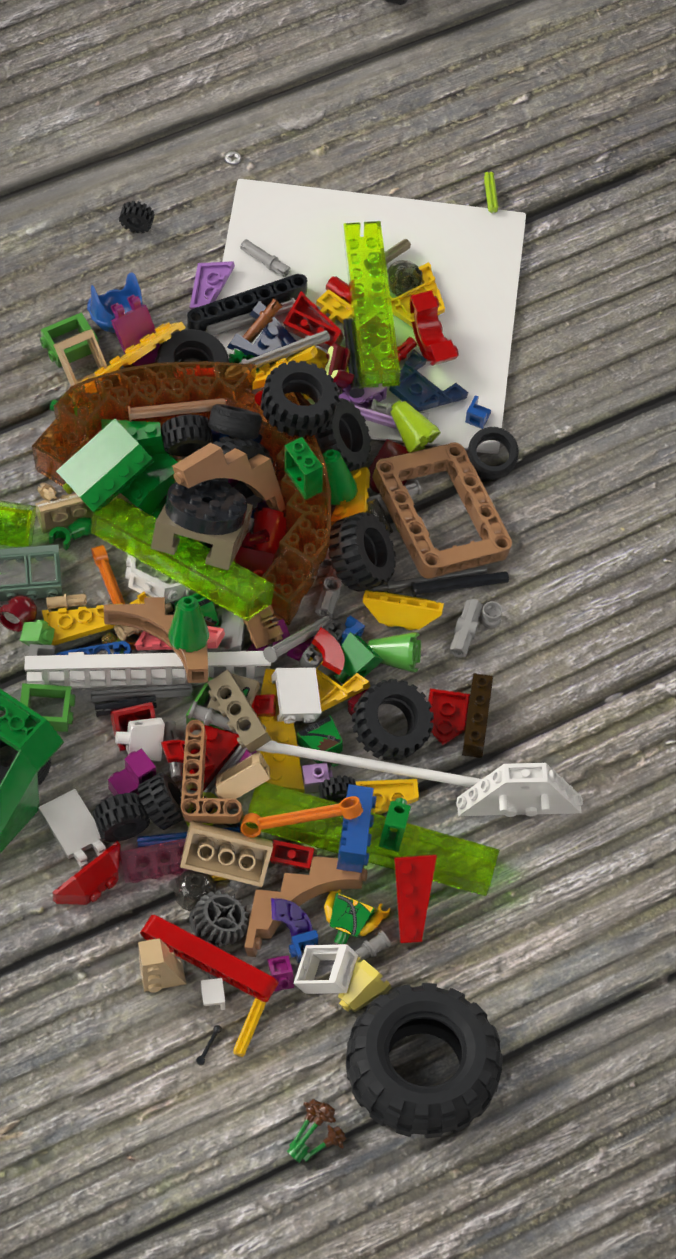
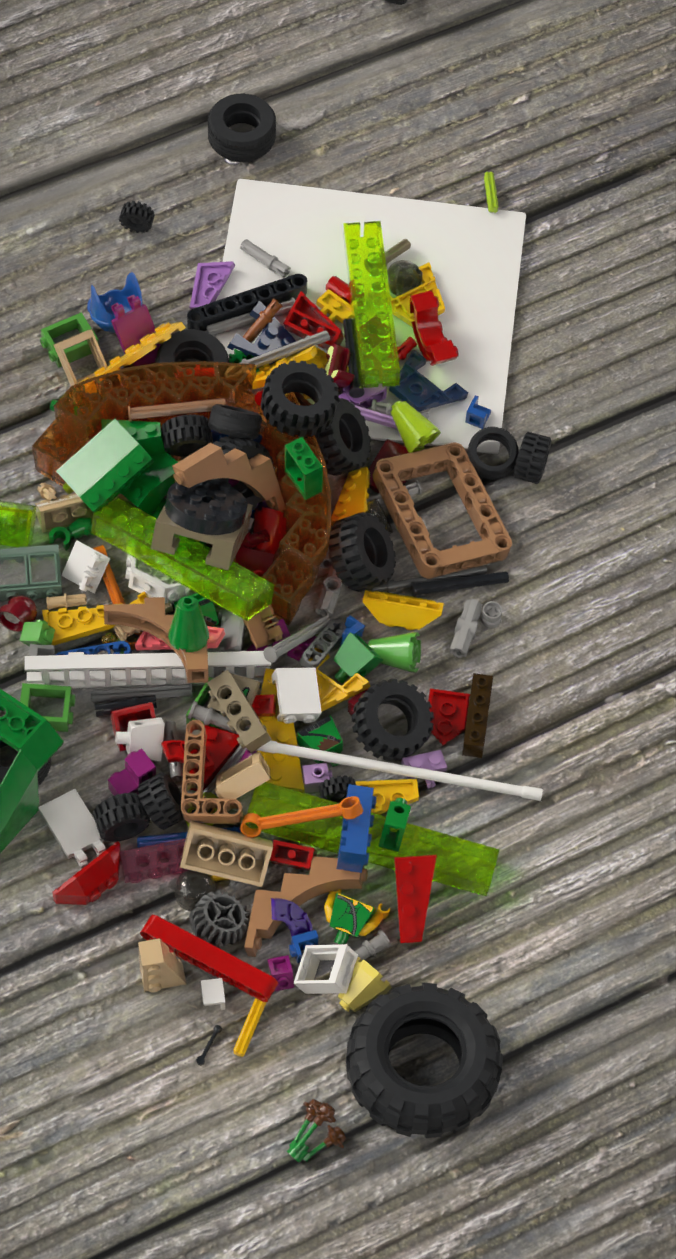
(85, 567): none -> white hinge
(241, 145): none -> black tyre
(331, 650): tile -> none
(340, 478): green cone -> none
(431, 761): none -> lavender plate
(520, 791): white piece -> none
(532, 457): none -> black tyre

